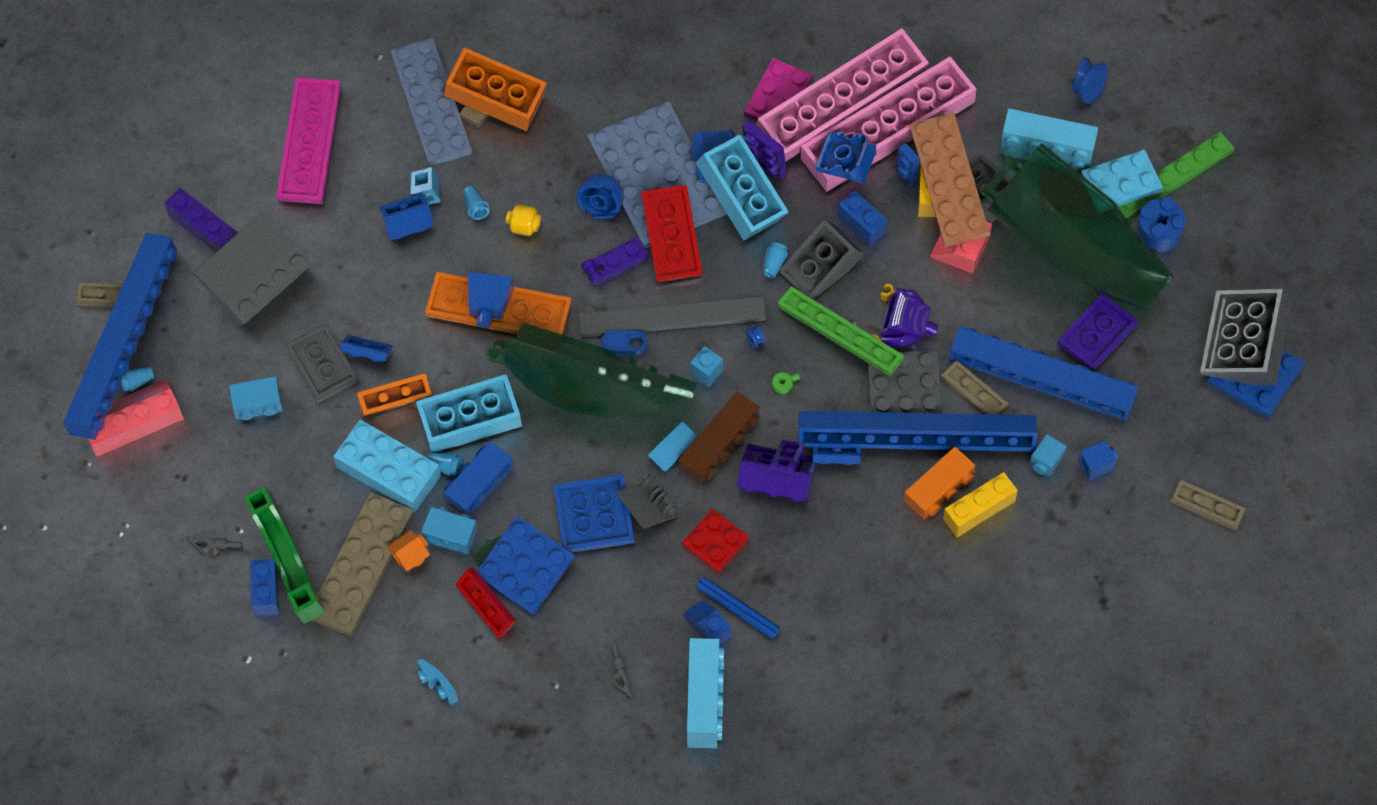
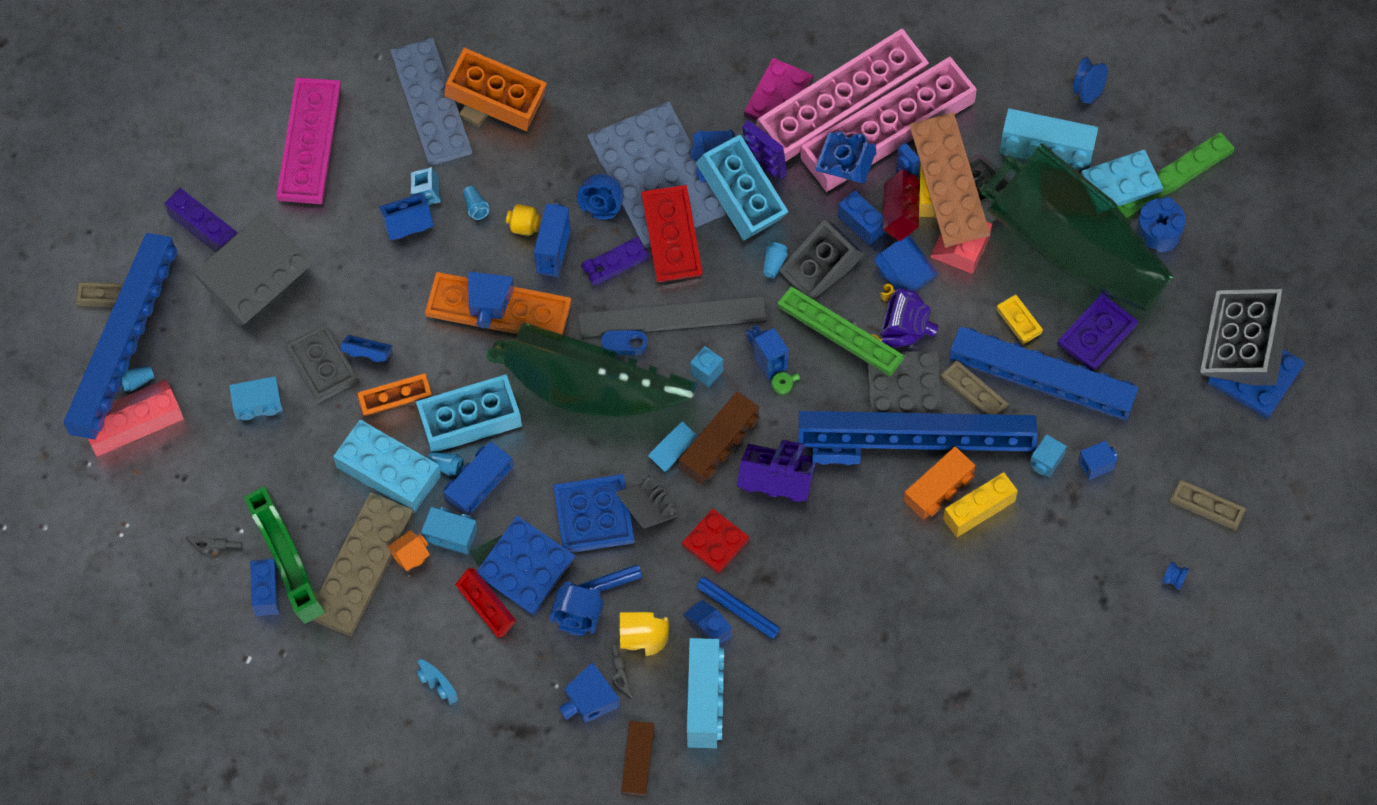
(552, 239): none -> blue window
(576, 609): none -> blue brick
(589, 696): none -> blue torso
(614, 579): none -> blue axle
(637, 758): none -> reddish brown tile
(643, 631): none -> yellow brick
(770, 353): none -> blue brick
(901, 205): none -> dark red brick
(905, 265): none -> blue slope
(1019, 319): none -> yellow plate
(1175, 575): none -> blue wheel

